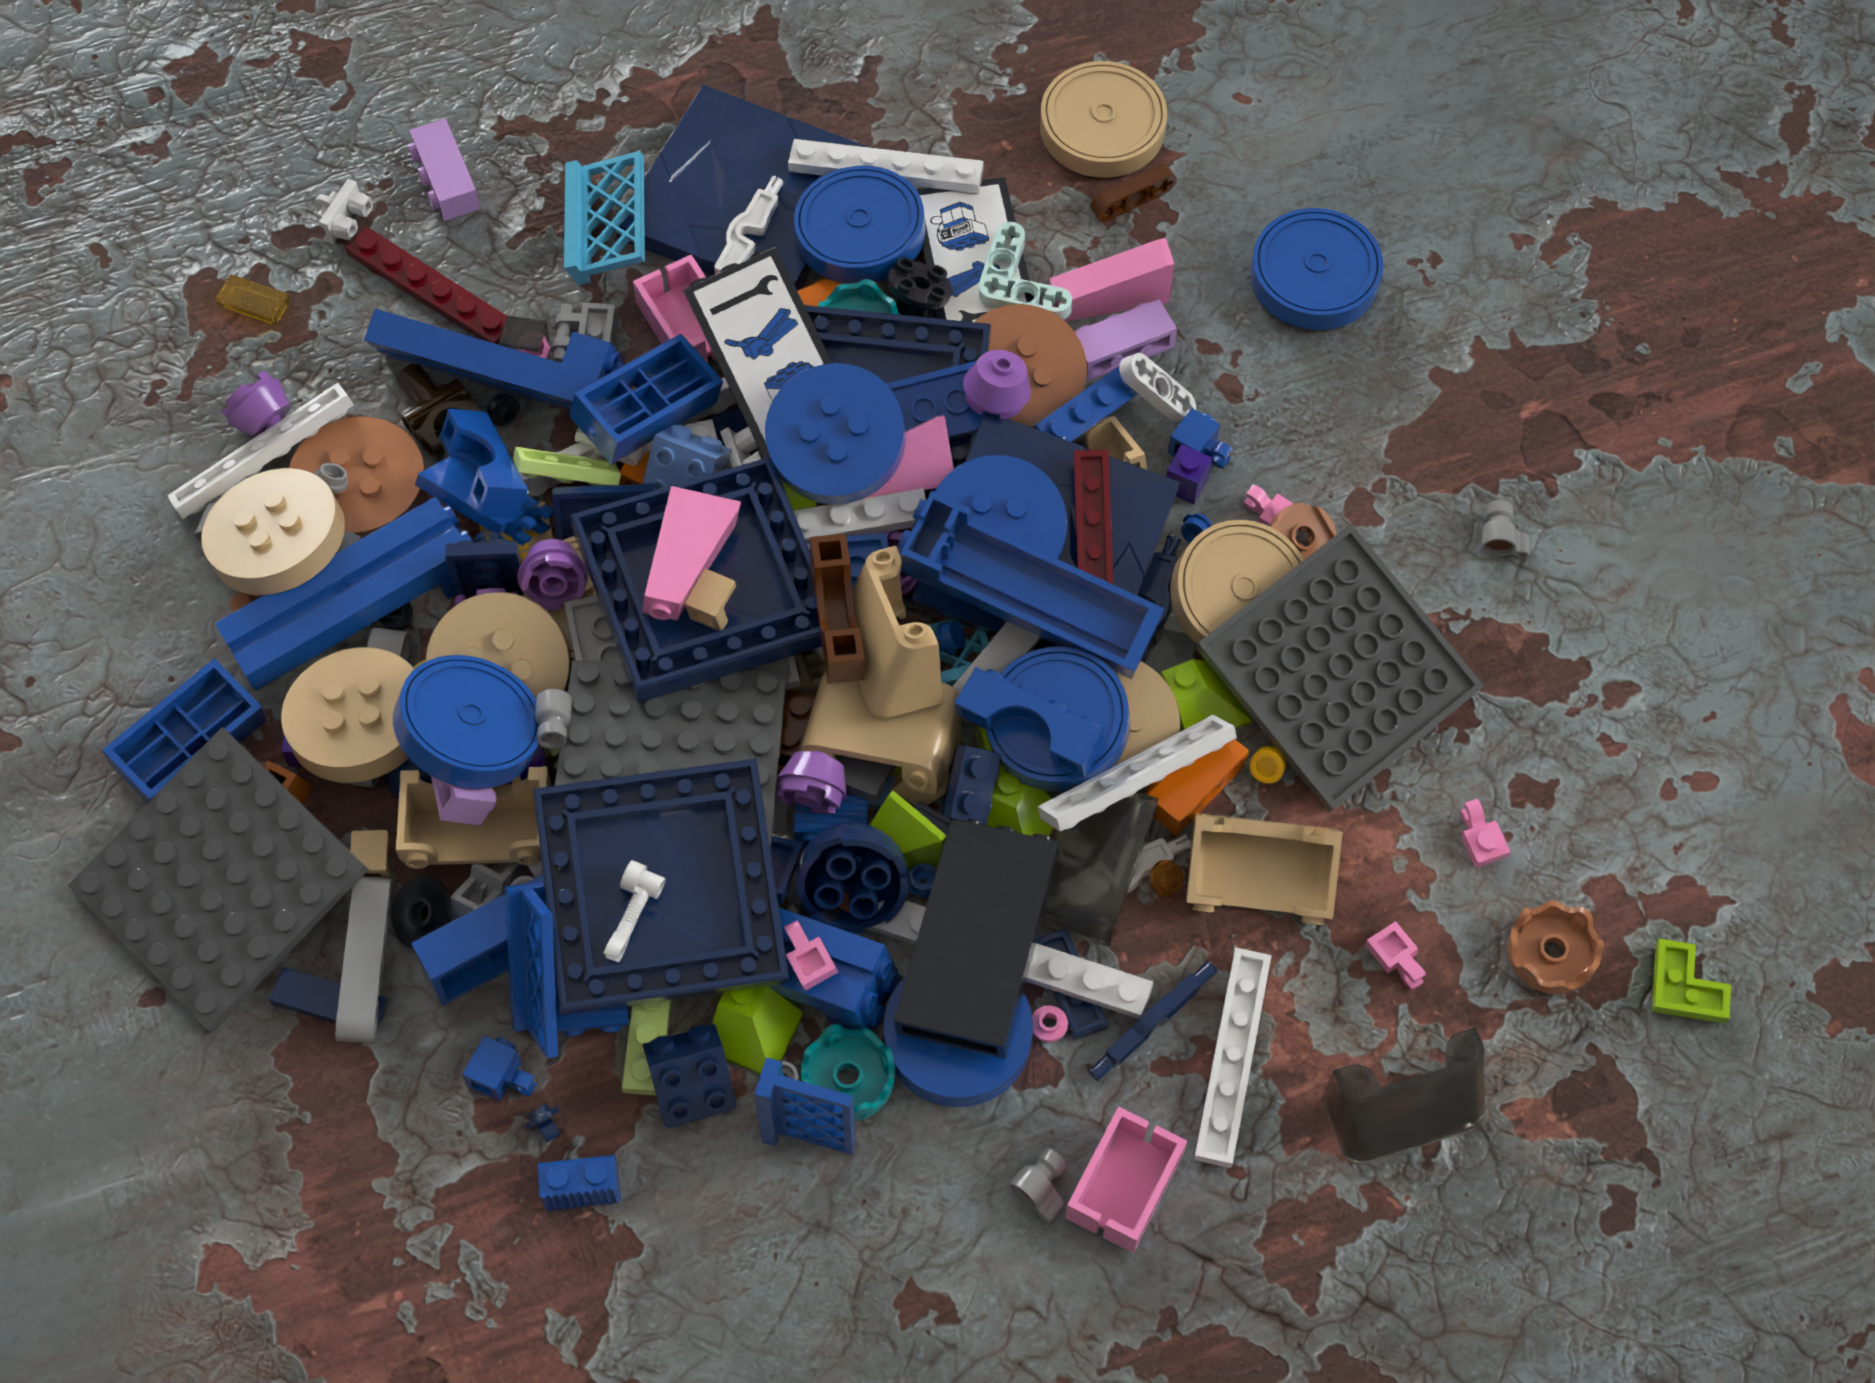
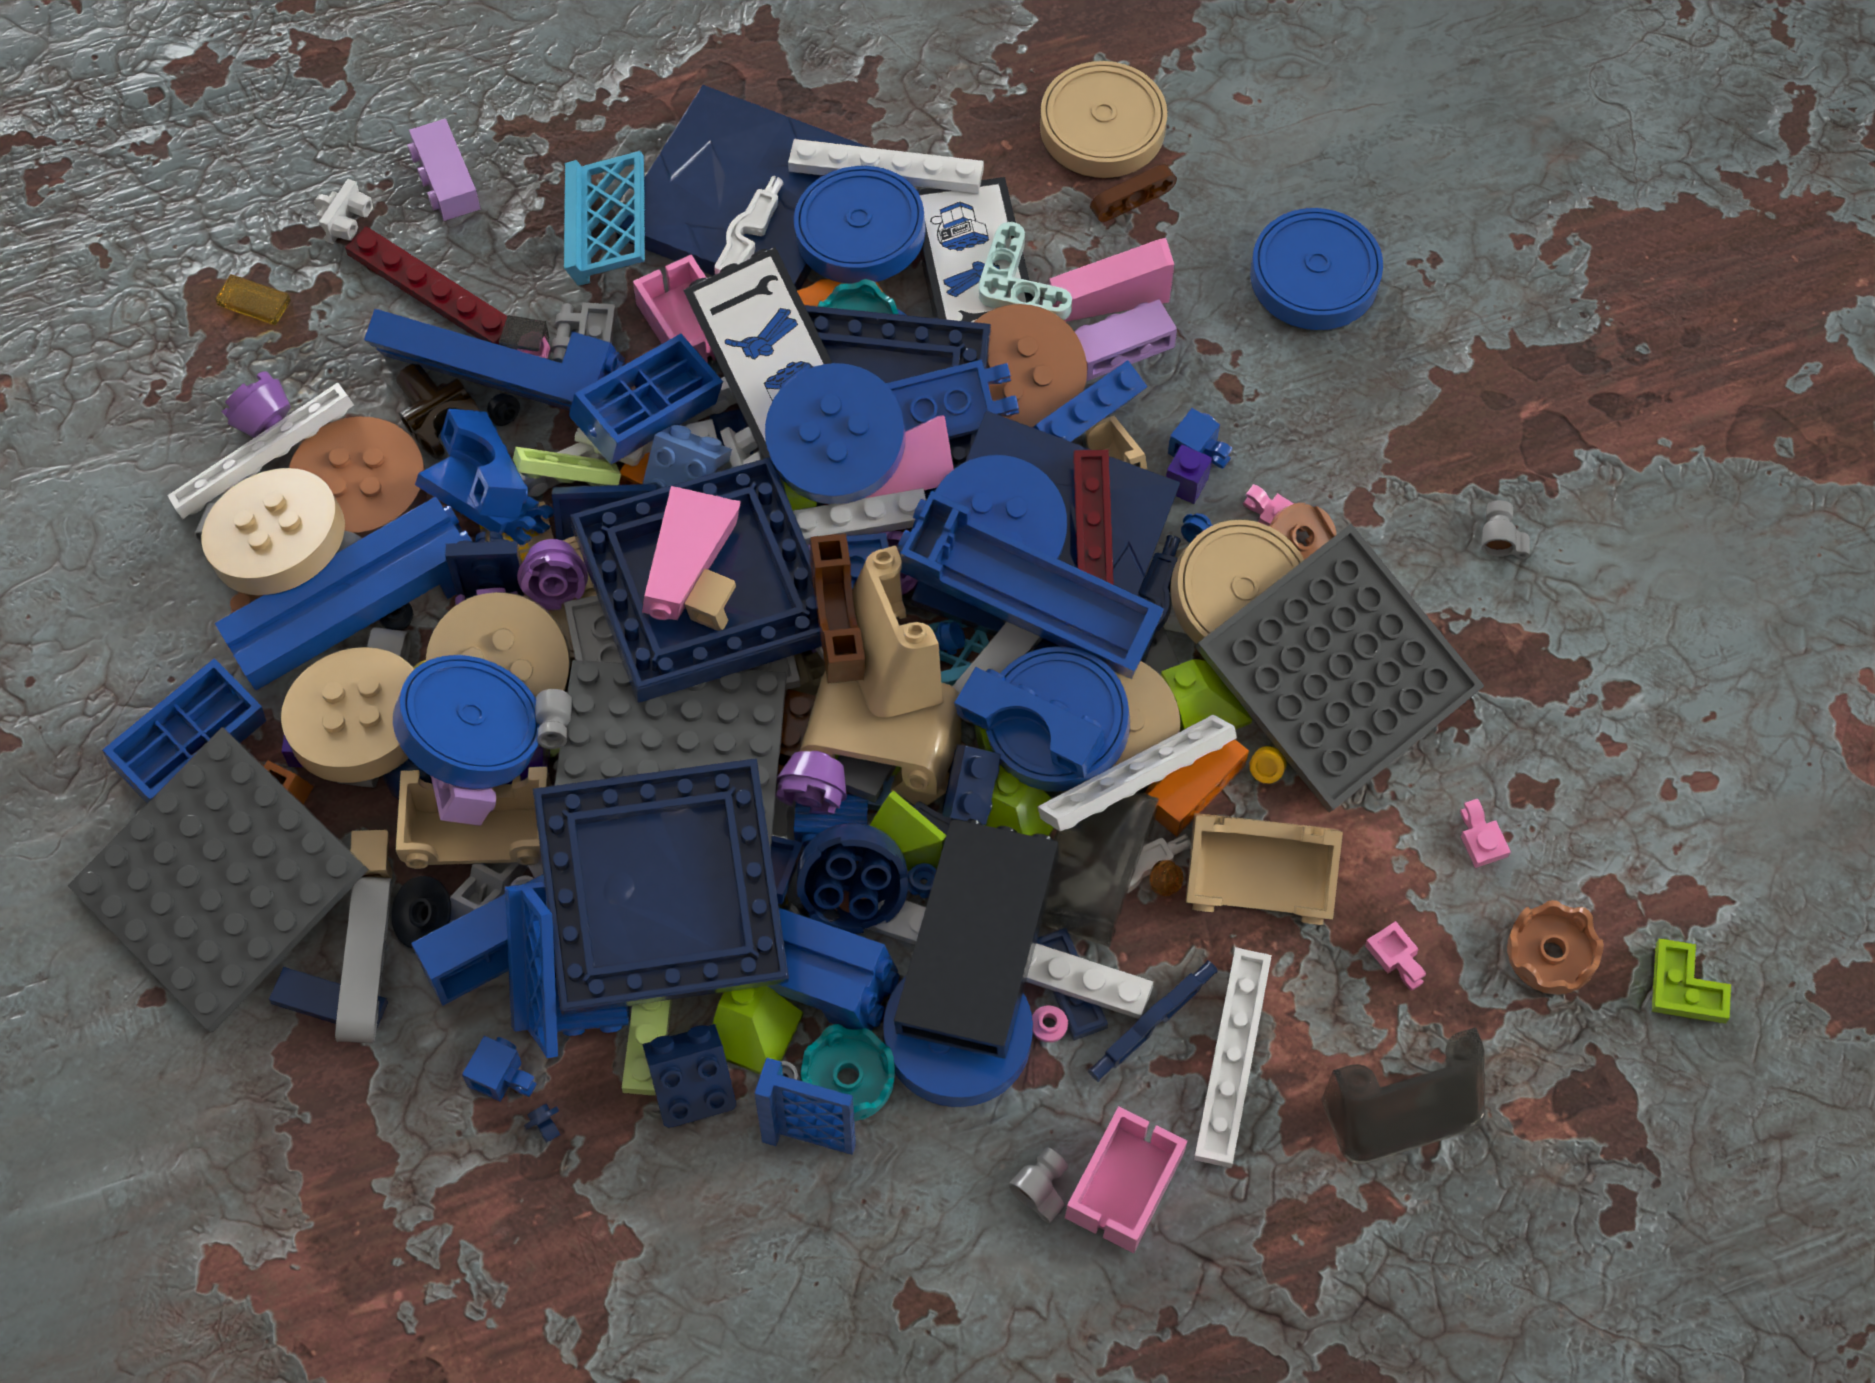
(333, 476): light grey plate -> none
(579, 1182): blue brick -> none
(642, 884): white brick -> none
(810, 958): bright pink plate -> none
(918, 287): black plate -> none
(997, 384): medium lavender cone -> none
(1141, 374): white beam -> none

